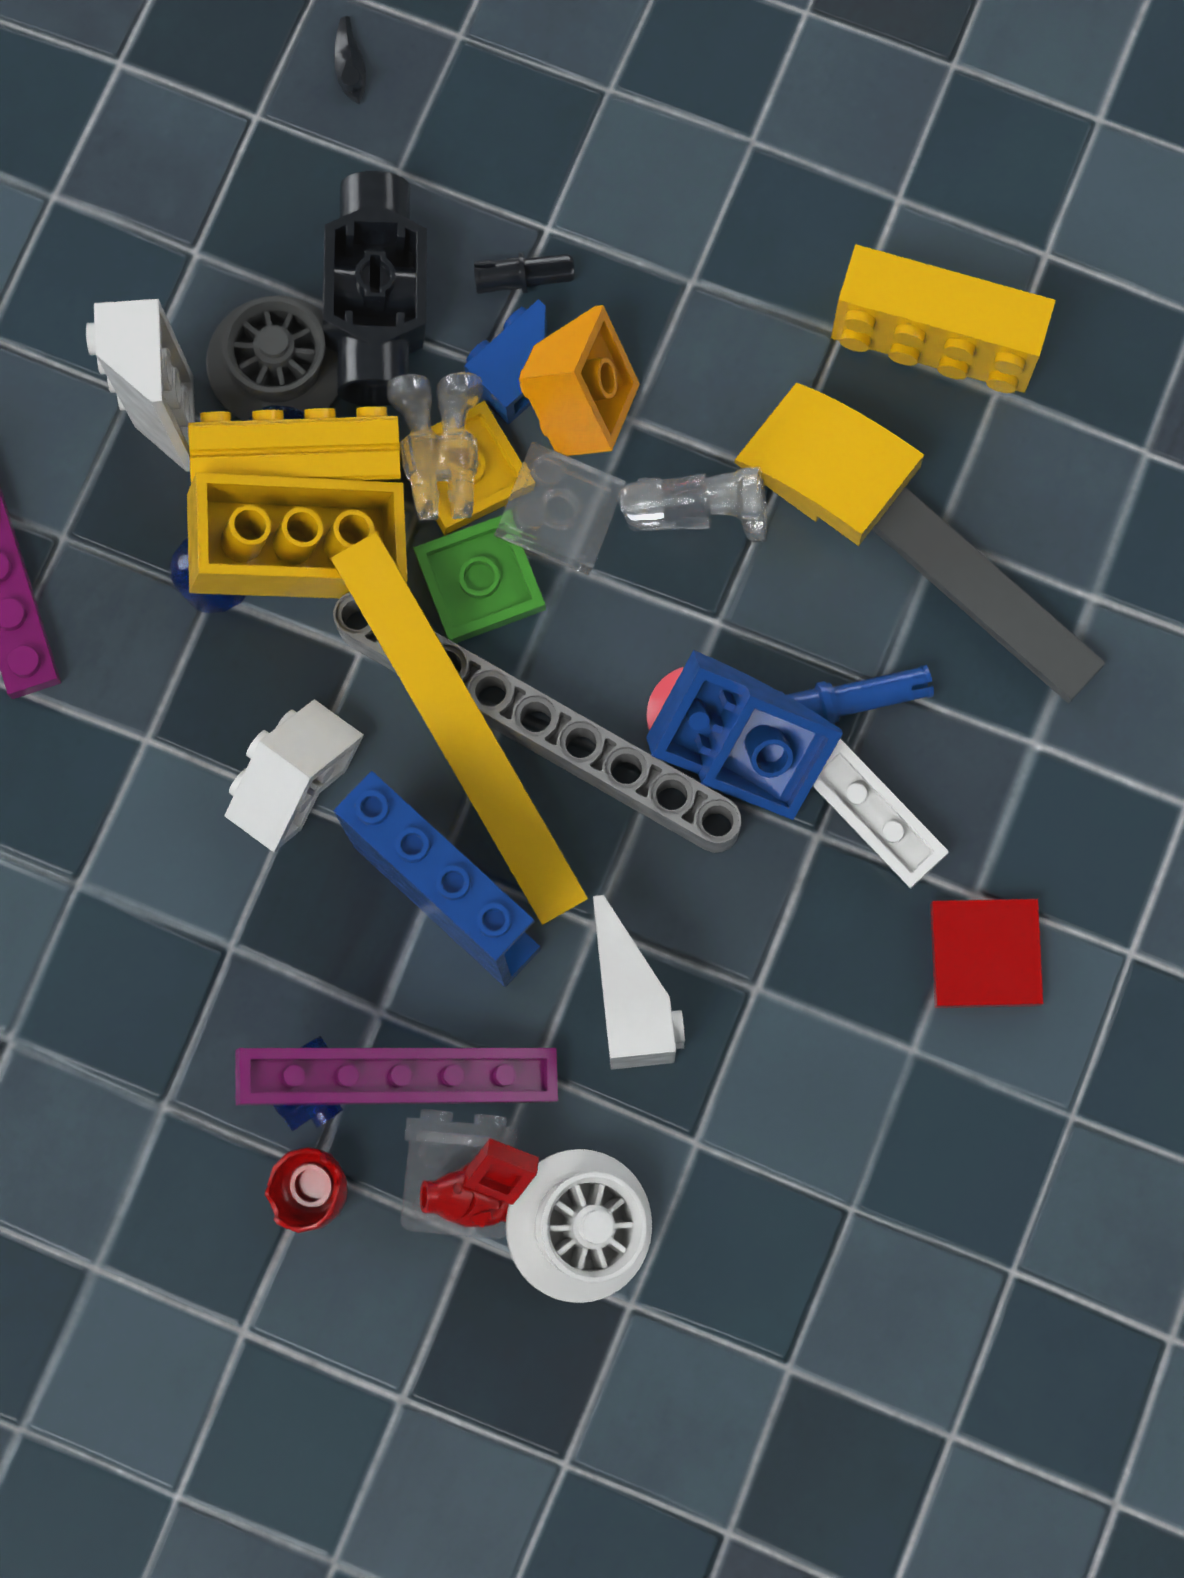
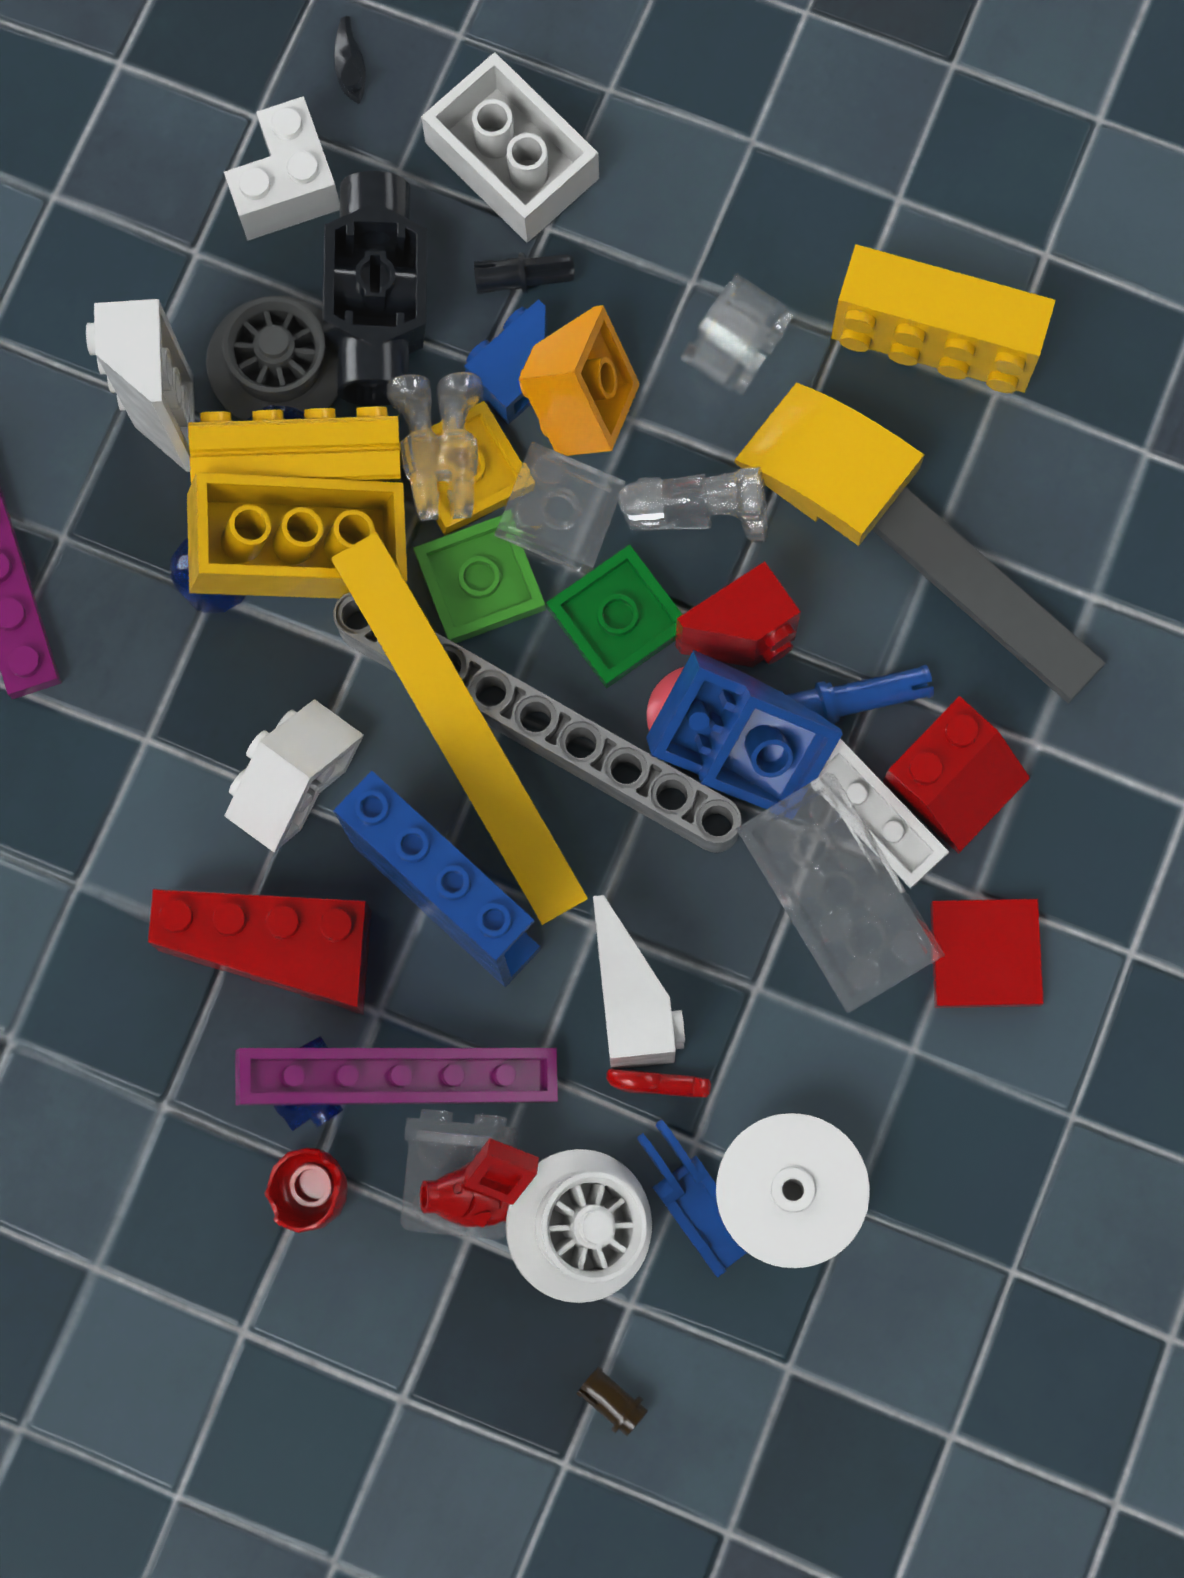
(274, 940): none -> red wedge
(291, 182): none -> white brick
(510, 147): none -> white brick
(612, 1402): none -> dark brown pin
(616, 616): none -> green plate
(658, 1083): none -> red piece
(692, 1201): none -> blue arm
(735, 333): none -> clear brick
(742, 621): none -> red slope
(792, 1190): none -> white piece
(840, 891): none -> clear brick
(957, 775): none -> red slope

